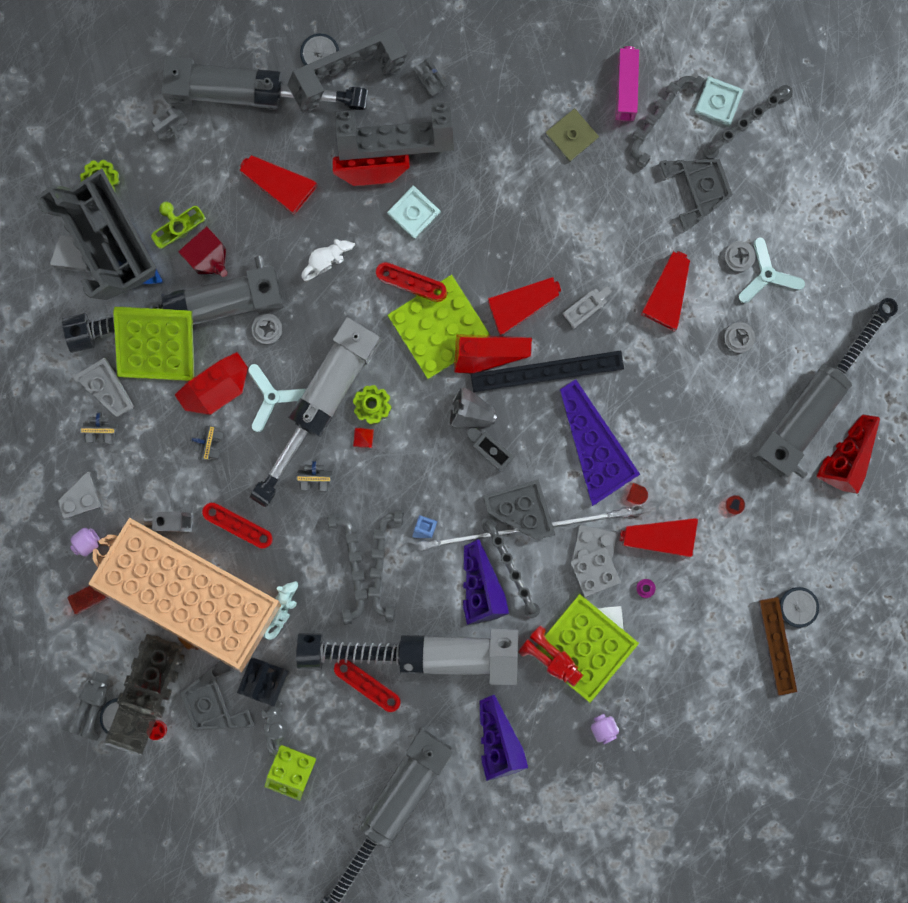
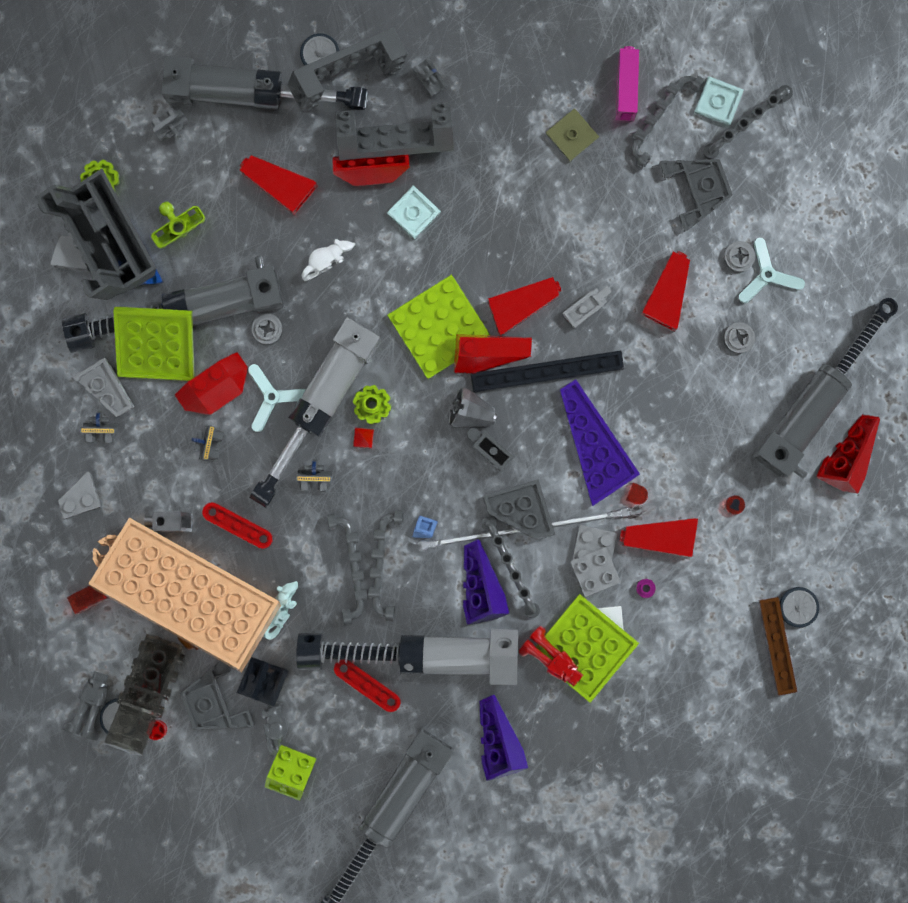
(84, 542): lavender head -> none
(205, 254): dark red piece -> none
(411, 282): red plate -> none
(604, 729): lavender head -> none

